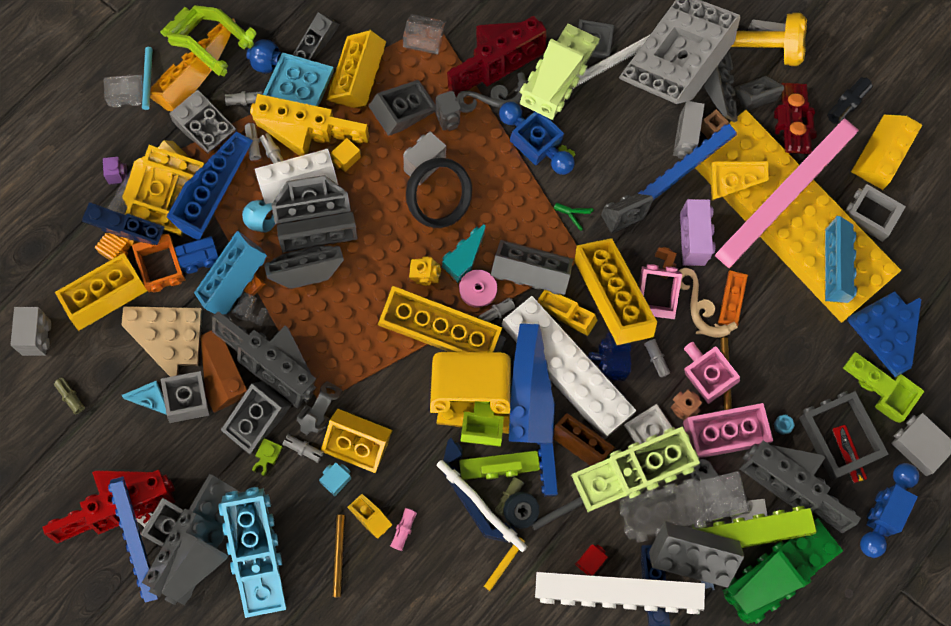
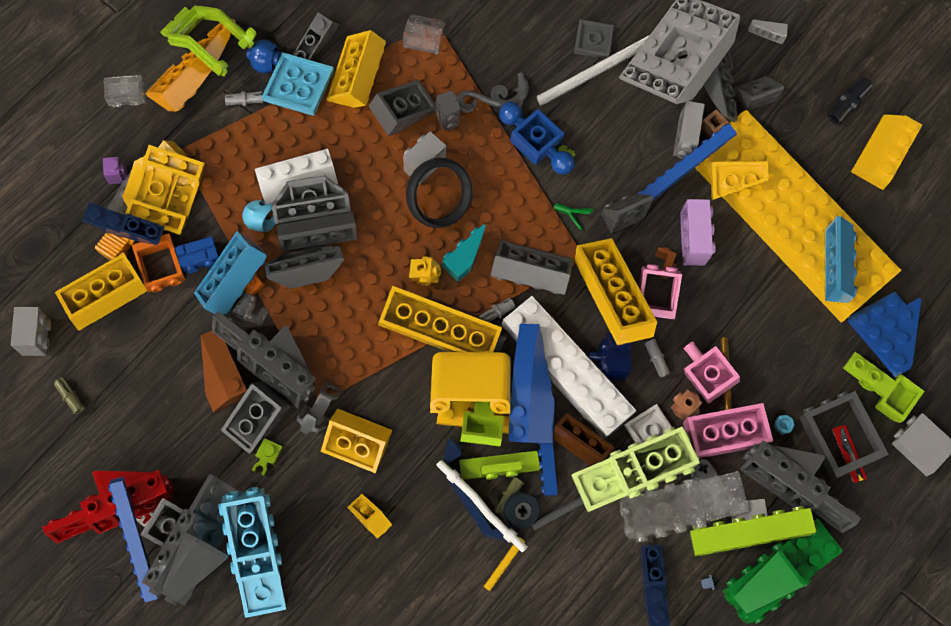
(147, 78): medium azure bar -> none
(148, 396): medium azure tile -> none
(166, 334): tan wing -> none
(184, 397): light grey brick -> none
(201, 122): light grey slope -> none
(207, 187): blue wedge -> none
(251, 133): light grey axle -> none
(272, 150): light grey pin -> none
(298, 123): yellow wedge -> none
(303, 448): light grey pin -> none
(335, 478): medium azure brick -> none
(338, 556): pearl gold bar -> none
(345, 155): yellow brick -> none
(403, 529): bright pink pin -> none
(475, 297): bright pink plate -> none
(498, 53): dark red wedge -> none
(558, 71): yellowish green wedge -> none
(568, 312): yellow slope -> none
(591, 560): red brick -> none
(620, 591): white brick -> none
(695, 307): tan plant -> none
(696, 554): dark grey brick -> none
(732, 298): orange tile -> none
(786, 193): bright pink beam -> none
(789, 115): dark red piece -> none
(791, 39): yellow piece -> none
(868, 225): light grey window -> none
(890, 511): blue brick -> none

